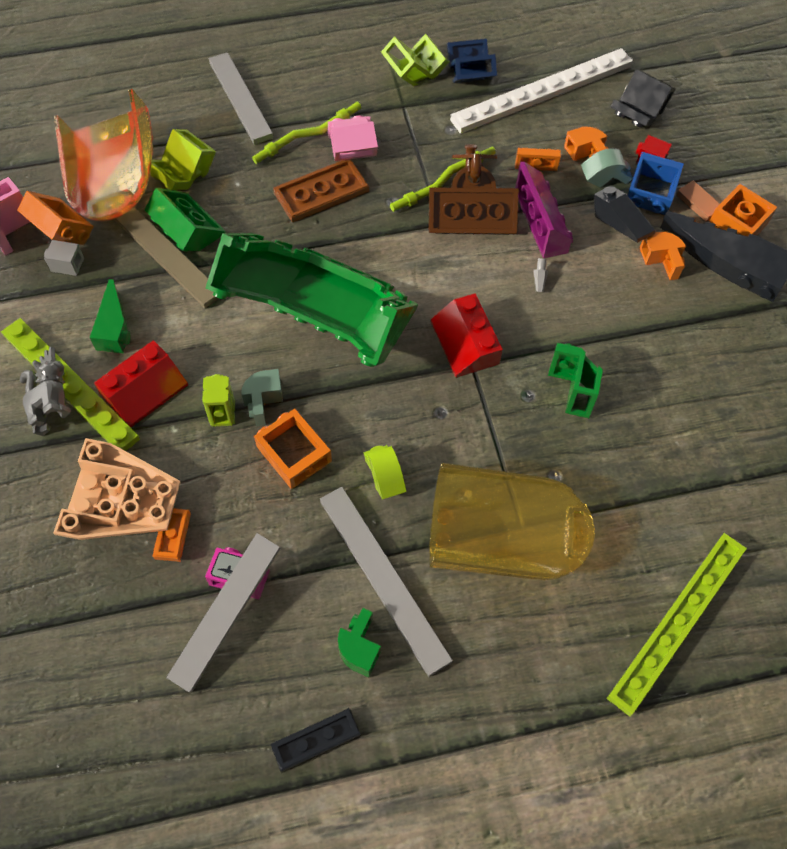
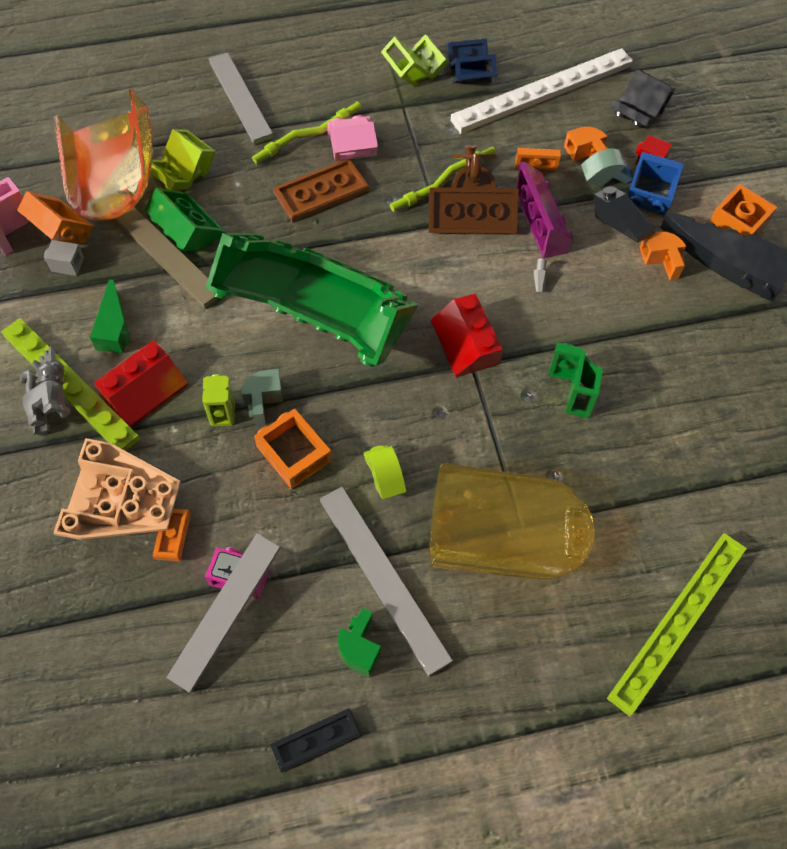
(698, 200): nougat tile -> none

